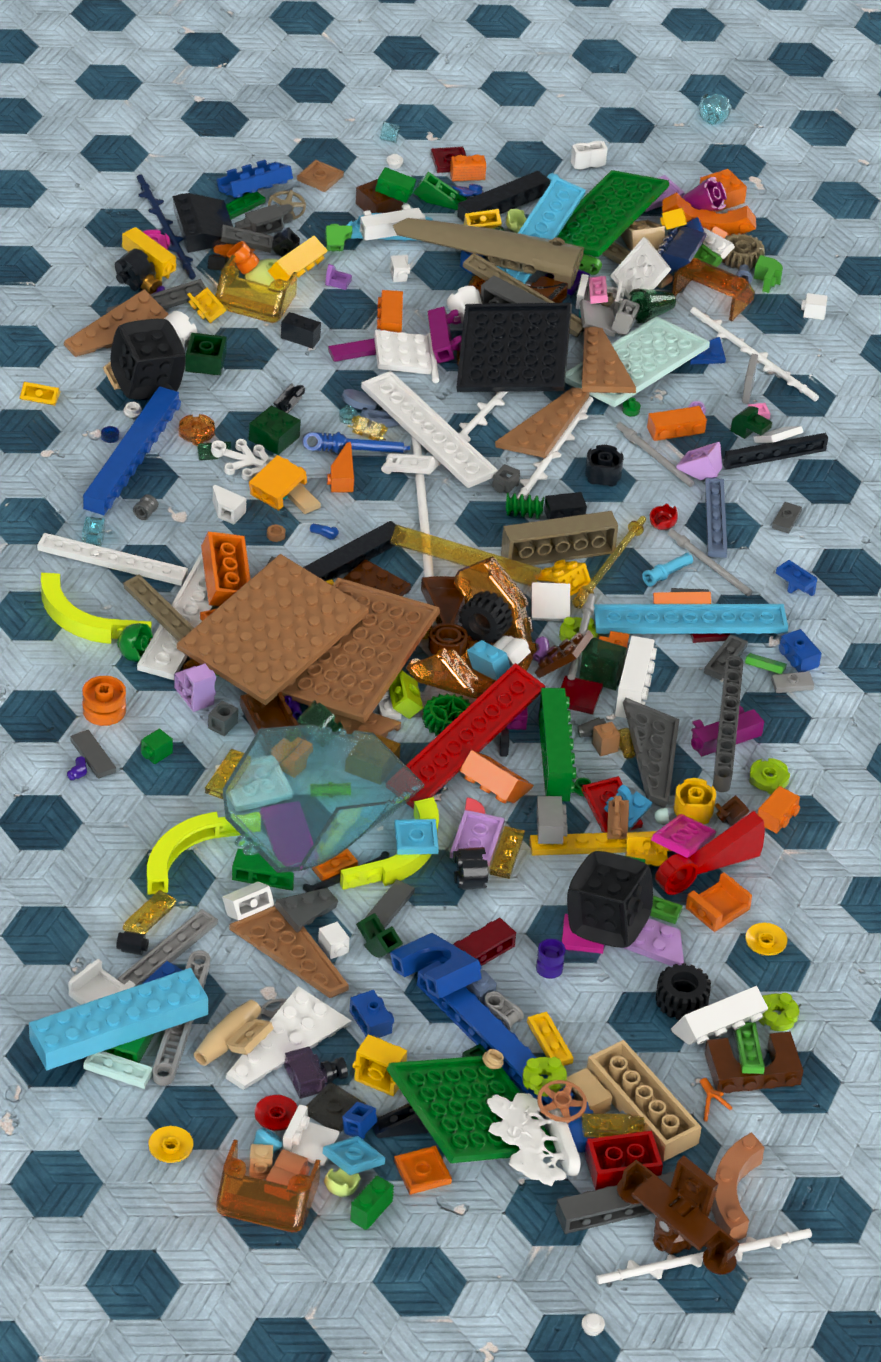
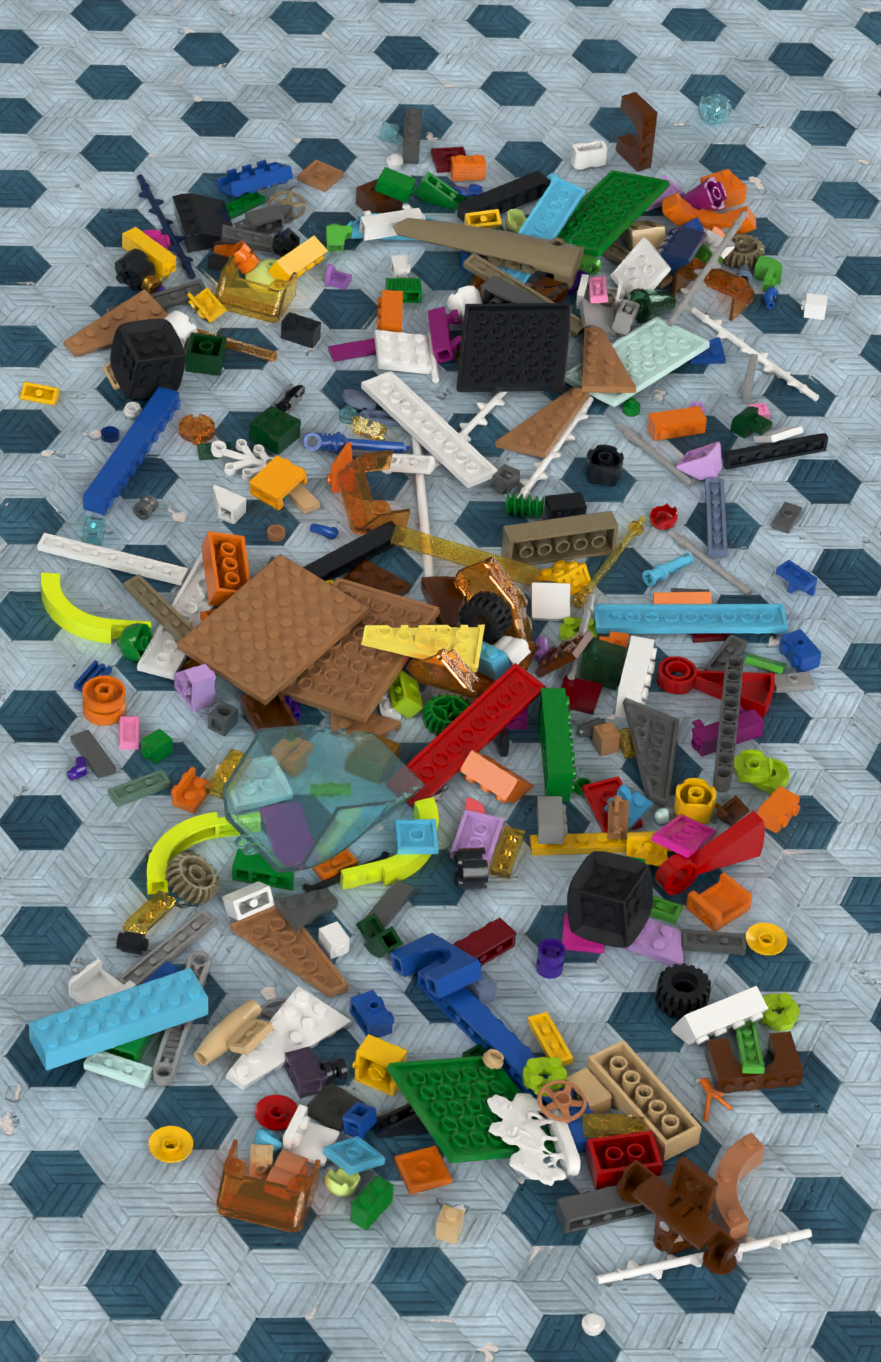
(91, 672): none -> blue tile
(129, 732): none -> bright pink tile
(139, 788): none -> sand green tile
(189, 792): none -> orange bracket
(192, 878): none -> dark tan gear
(247, 348): none -> clear orange axle
(319, 715): clear green brick -> none
(359, 506): none -> clear orange windscreen
(411, 288): none -> green brick
(412, 135): none -> dark grey brick
(427, 641): none -> light yellow wing
(450, 1224): none -> tan brick
(503, 1009): light grey piece -> none
(638, 150): none -> reddish brown arch
(673, 218): yellow brick -> none
(702, 273): none -> light grey plant
(714, 942): none -> dark grey plate
(755, 688): none -> red piece
(762, 765): none -> lime plate
(768, 295): none -> blue arm

